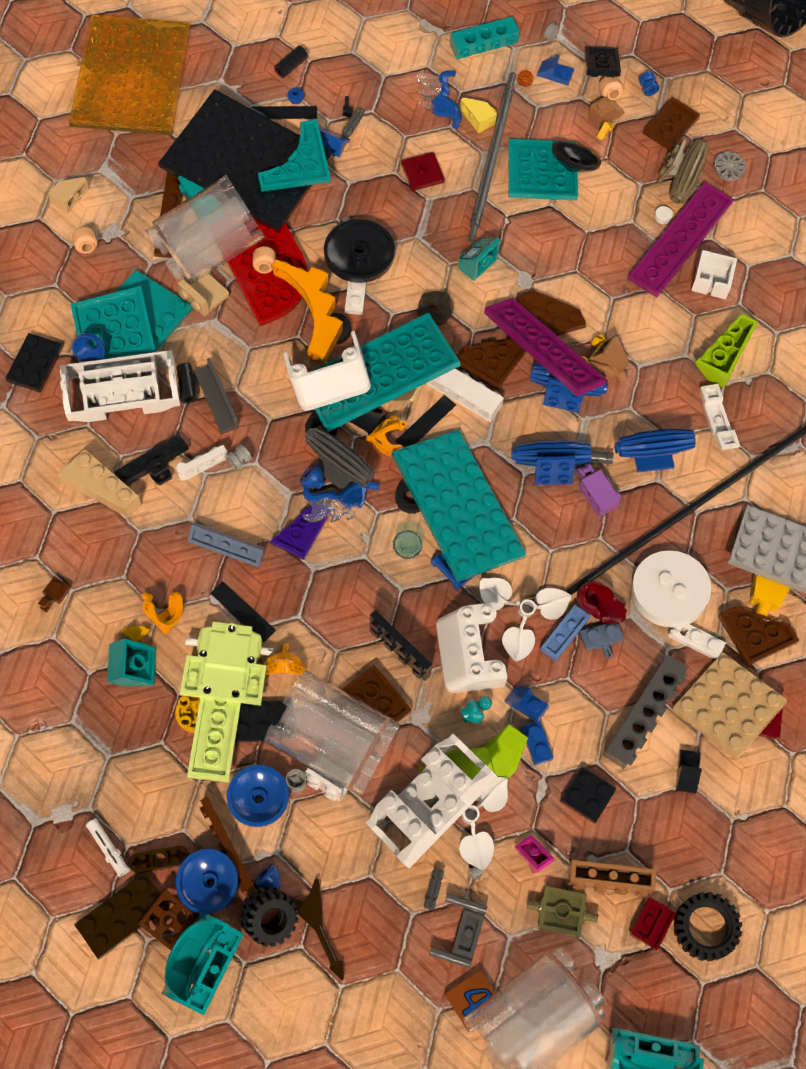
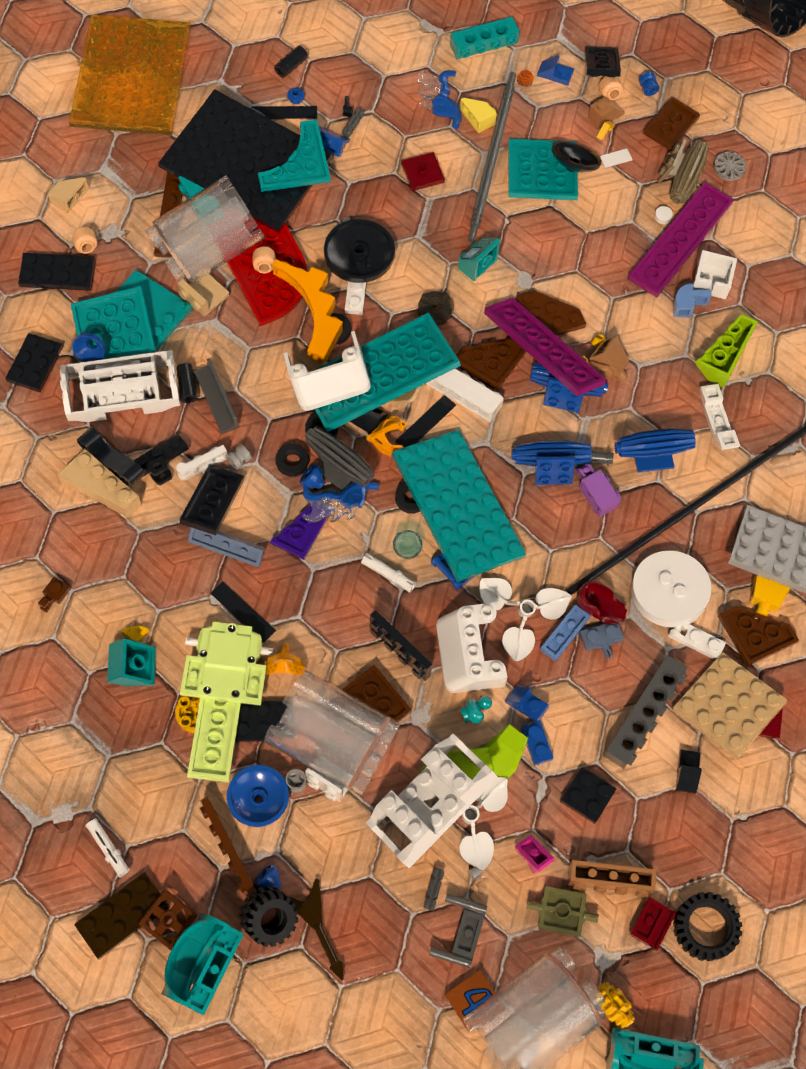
(57, 271): none -> black plate
(119, 464): none -> black beam
(144, 867): dark brown beam -> none
(173, 611): light orange helmet -> none
(194, 876): blue dish -> none
(212, 499): none -> black plate
(292, 471): none -> black tyre
(394, 576): none -> white pin
(551, 32): light grey tile -> none
(616, 158): none -> white sticker
(616, 1005): none -> yellow gear
(687, 298): none -> medium blue brick

